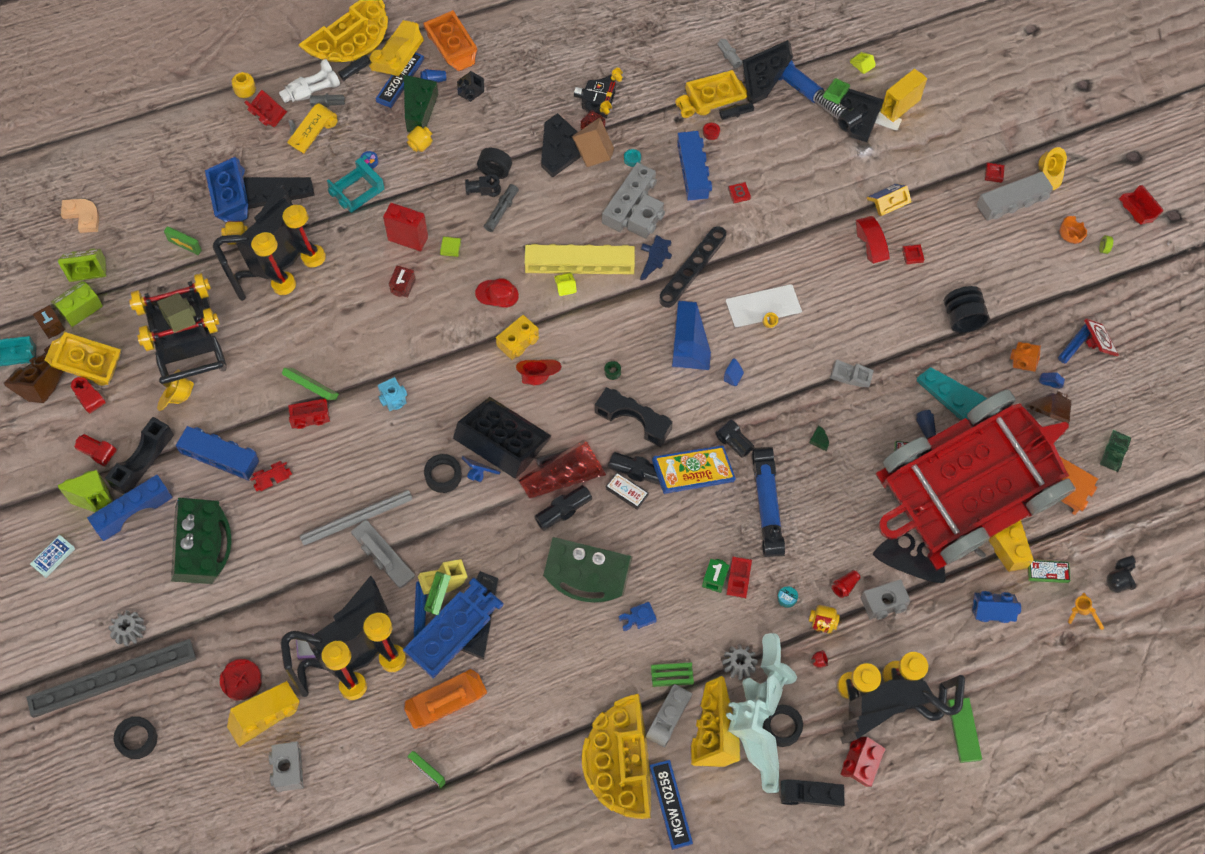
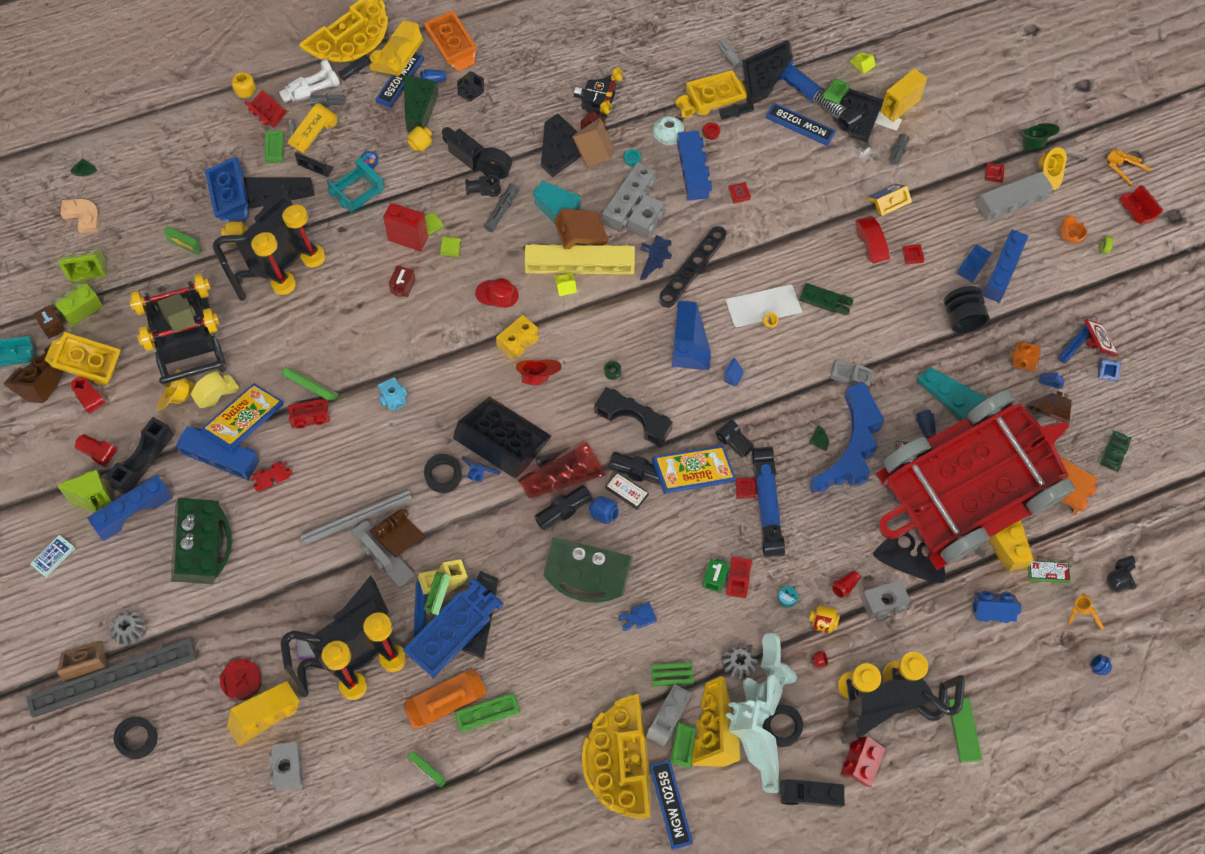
(82, 661): none -> medium nougat slope
(83, 169): none -> dark green tile
(211, 387): none -> light yellow brick
(242, 417): none -> tile
(274, 146): none -> bright green tile
(313, 164): none -> black slope
(397, 533): none -> reddish brown hinge
(433, 223): none -> lime tile
(462, 146): none -> black brick
(487, 712): none -> bright green tile
(552, 199): none -> teal slope
(580, 227): none -> dark orange panel
(603, 510): none -> blue head
(667, 135): none -> light aqua piece
(683, 745): none -> bright green tile
(745, 488): none -> red tile
(800, 124): none -> tile
(825, 299): none -> dark green hinge
(851, 466): none -> blue arch
(899, 149): none -> dark grey axle
(974, 263): none -> blue slope
(1005, 265): none -> blue arch
(1037, 135): none -> dark green piece
(1101, 665): none -> blue plate
(1109, 369): none -> blue slope
(1117, 157): none -> light orange plant

